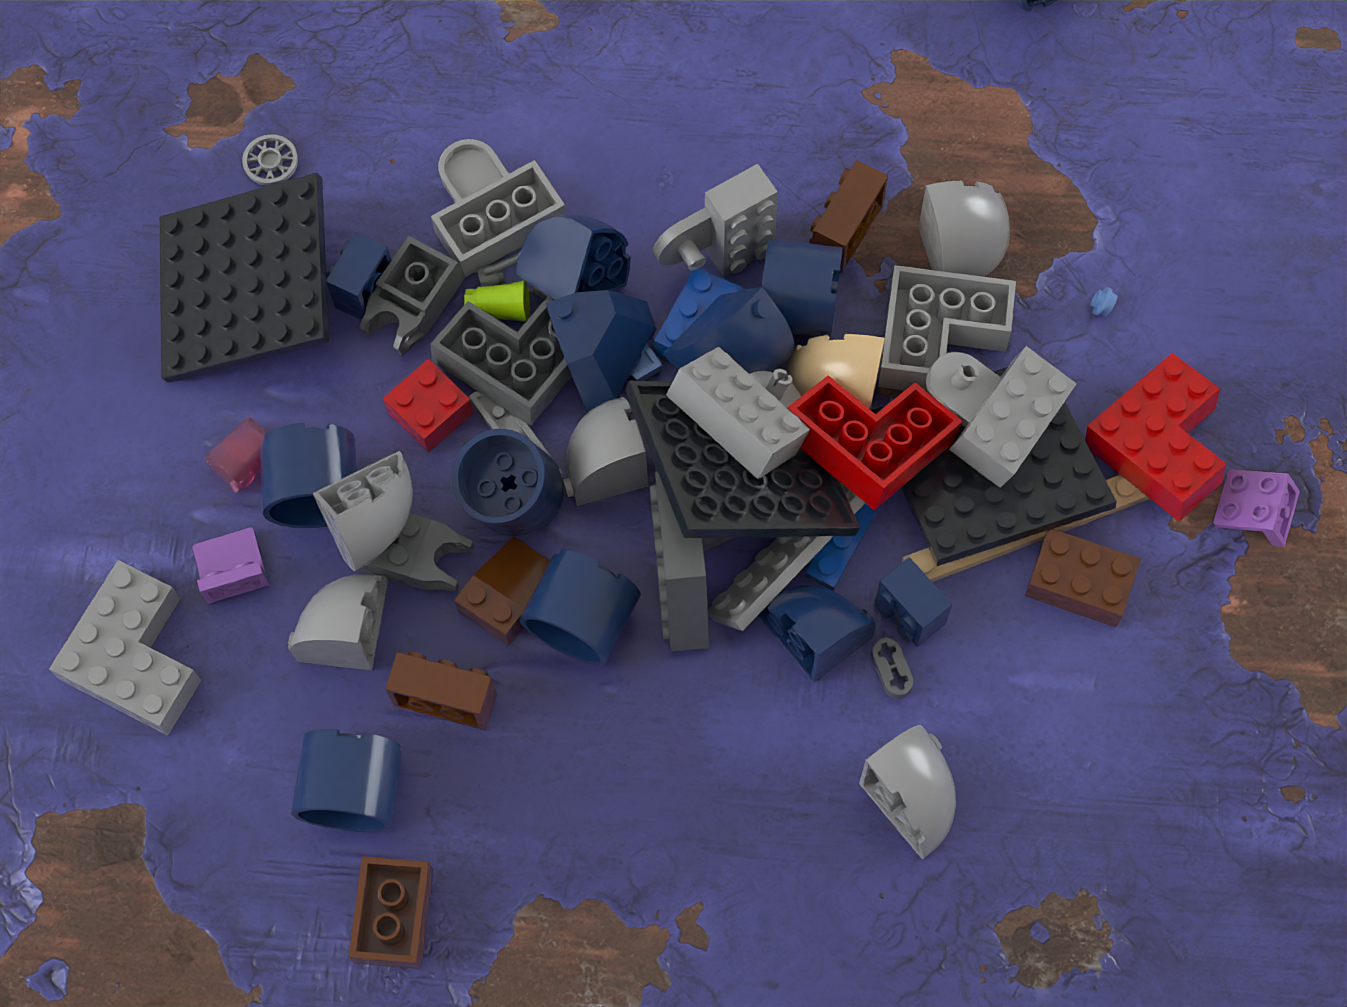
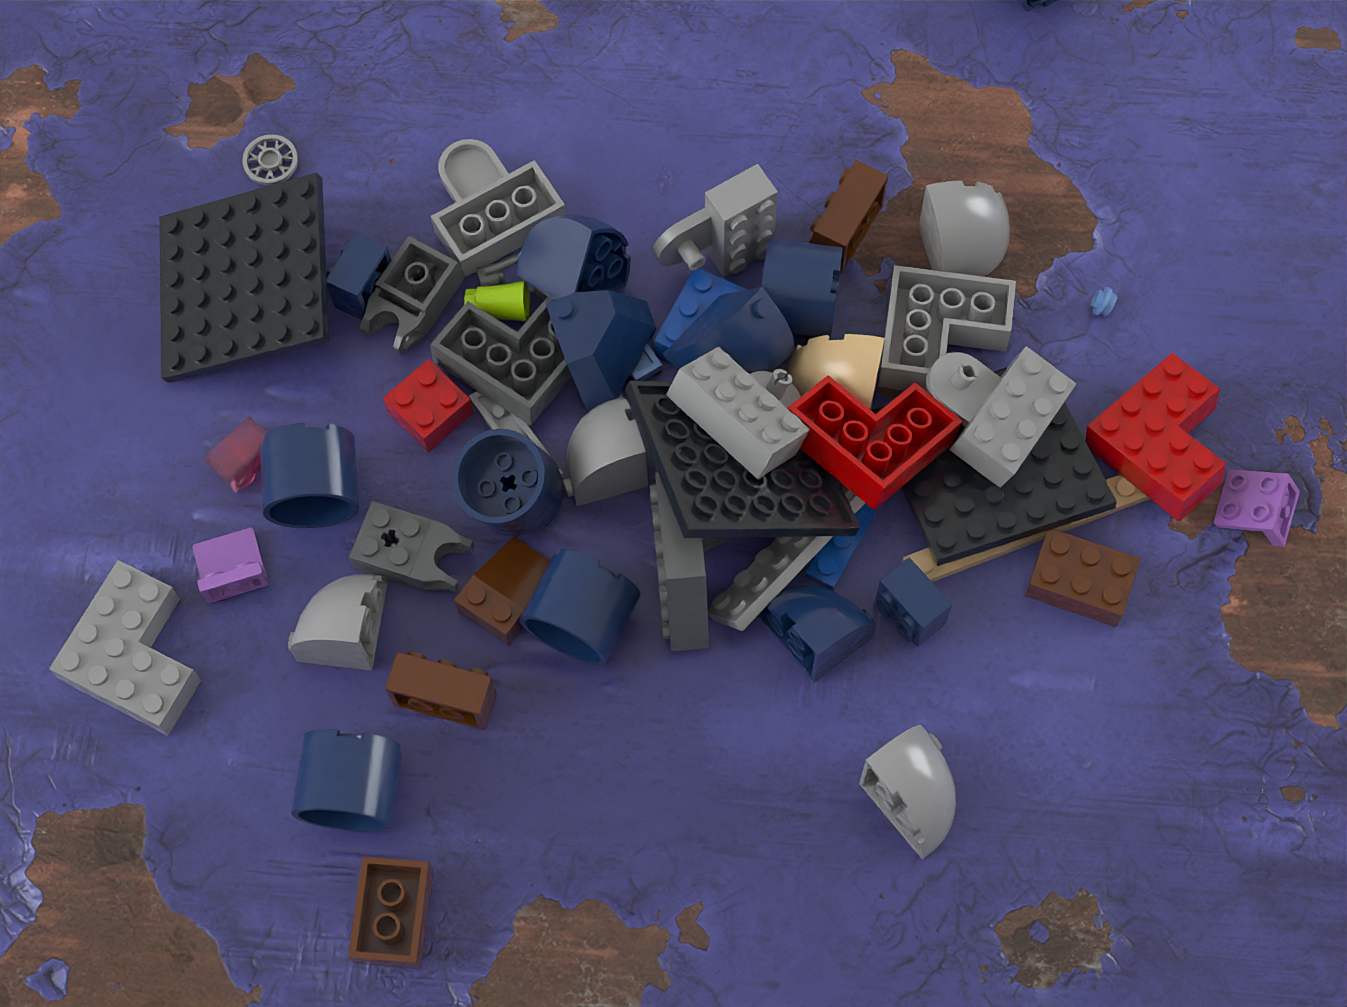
(368, 509): light grey brick -> none
(899, 666): dark grey beam -> none

